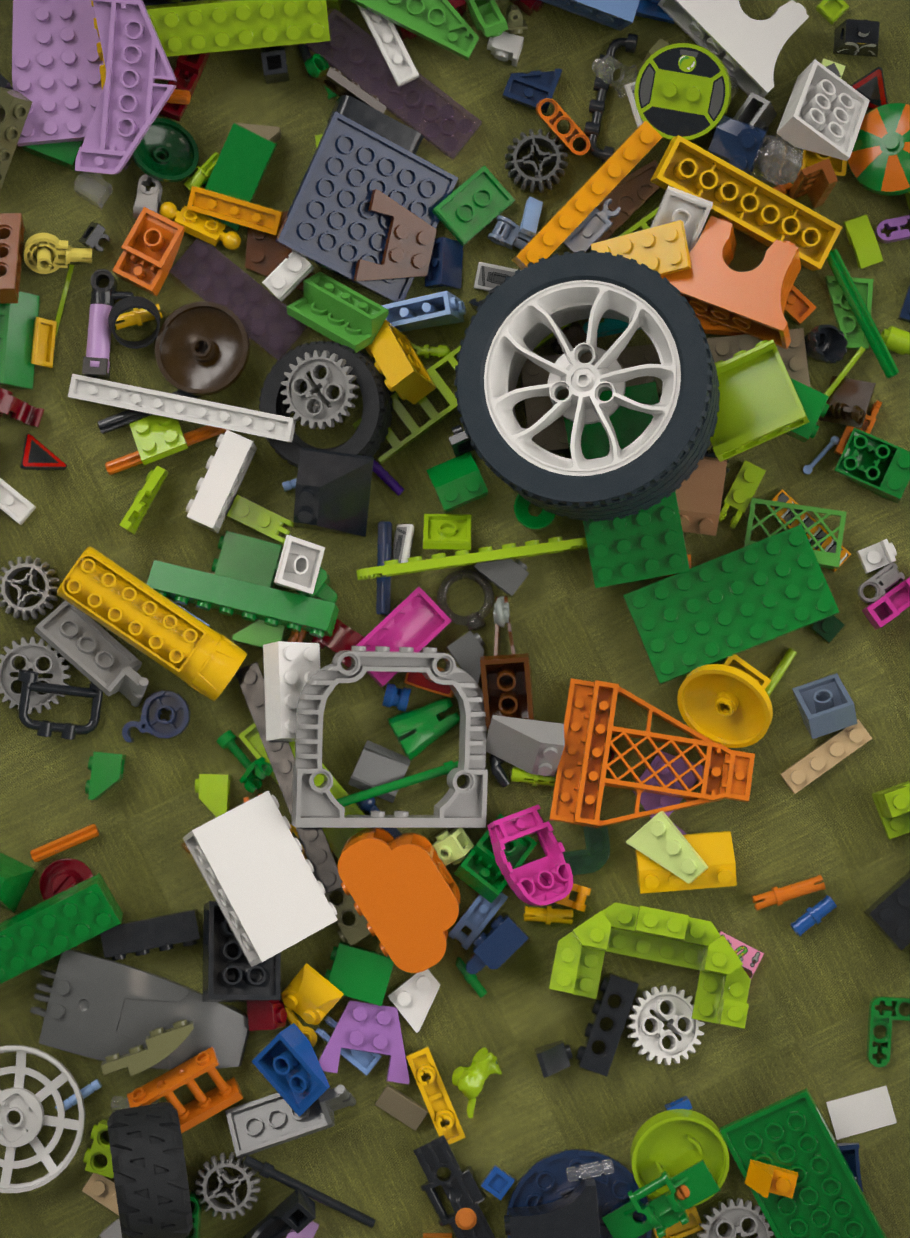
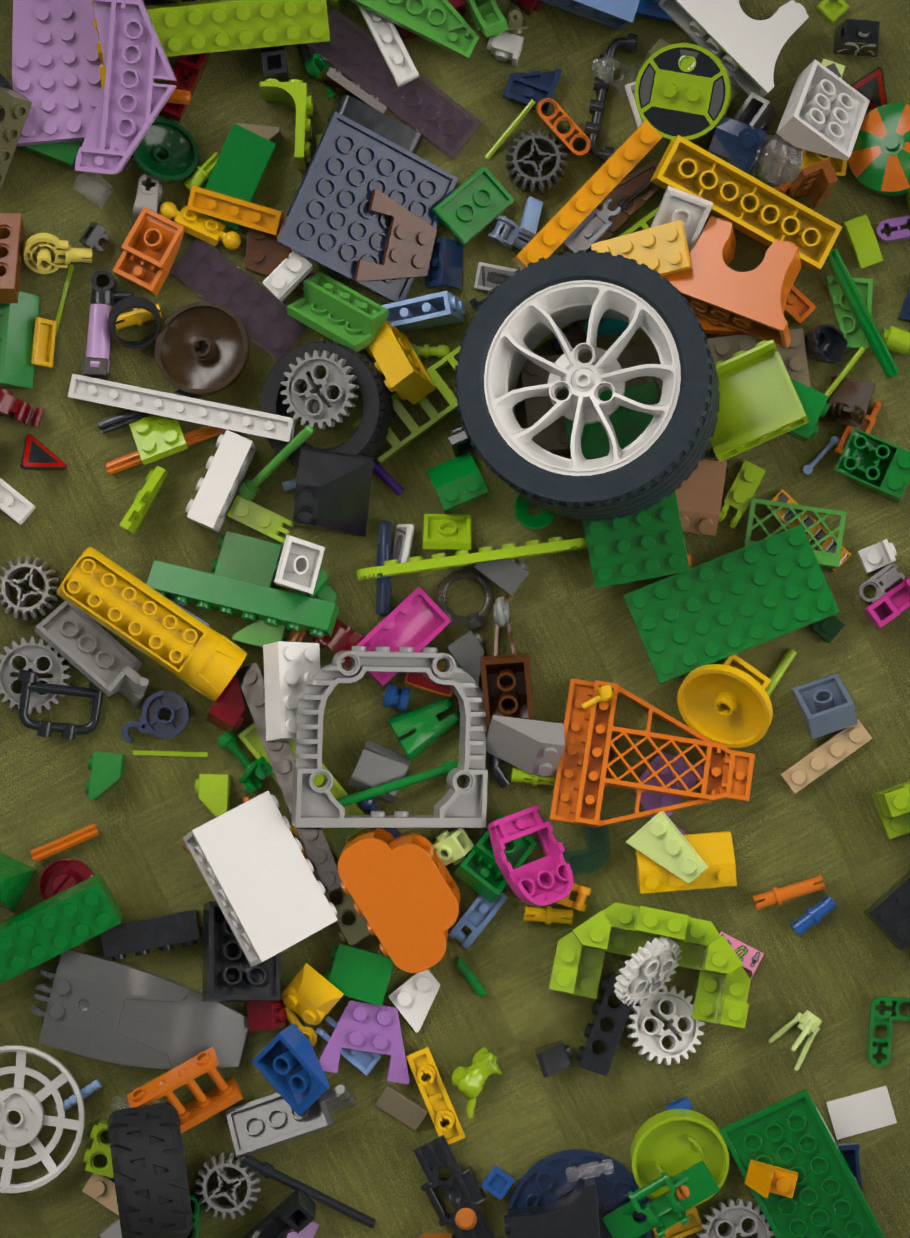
(159, 1046): olive slope -> none
(170, 753): none -> lime piece
(228, 708): none -> dark red slope
(250, 488): none -> bright green piece
(296, 95): none -> lime bracket
(497, 945): dark blue hinge -> none
(510, 129): none -> lime piece
(605, 694): none -> yellow hand
(623, 204): none -> black hinge
(647, 971): none -> white gear
(808, 1025): none -> yellowish green plant

